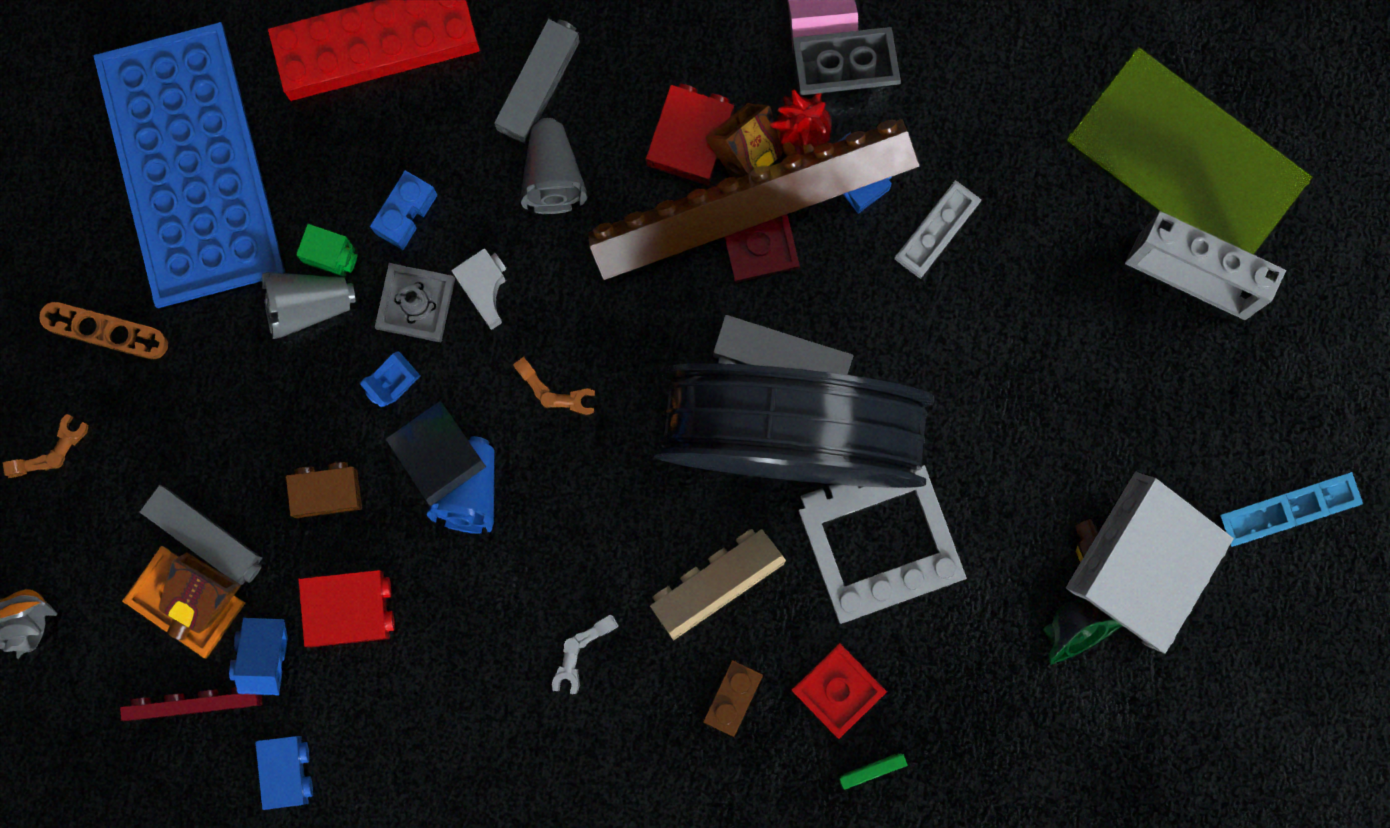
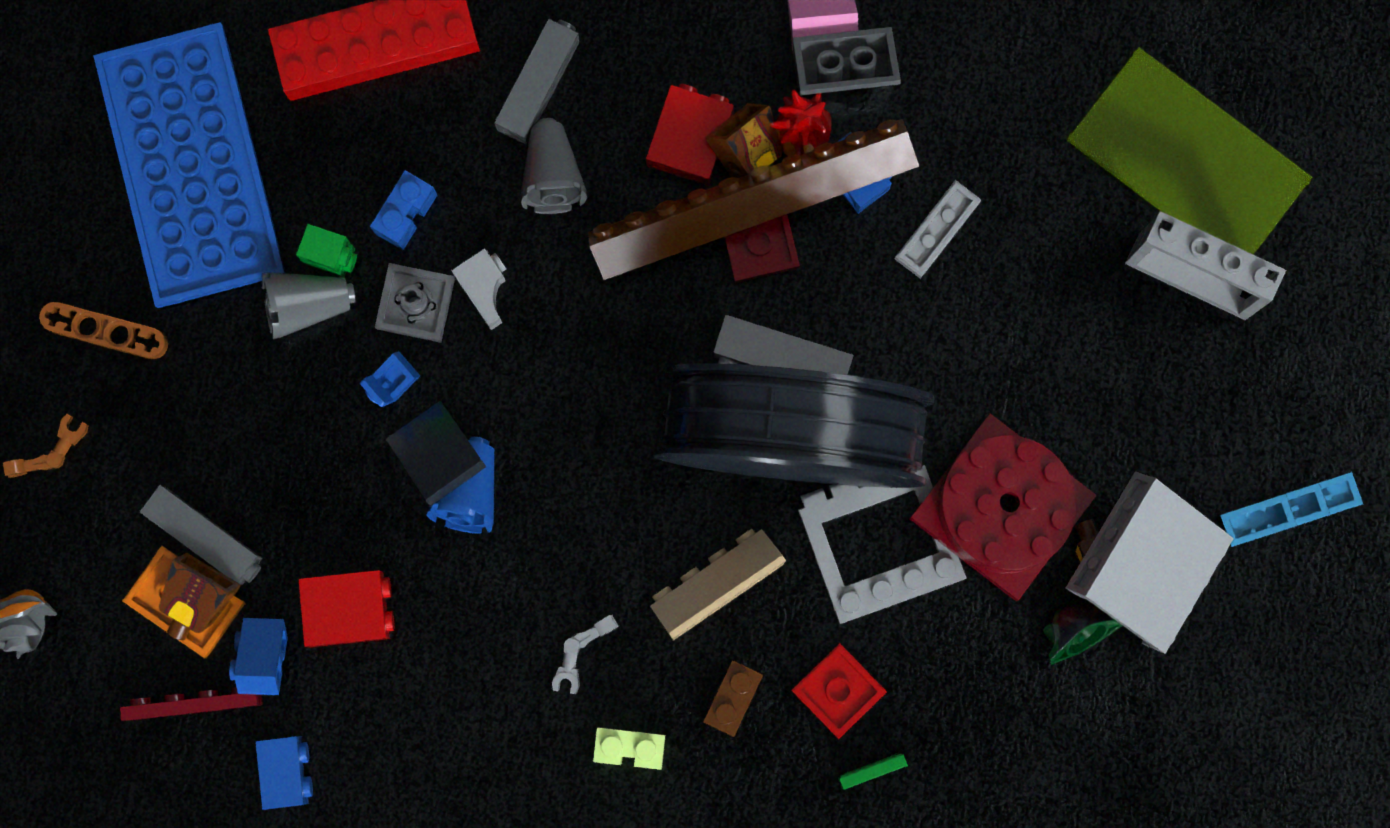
(323, 491): reddish brown brick -> none
(549, 399): dark orange piece -> none
(615, 744): none -> yellowish green brick
(967, 512): none -> dark red piece

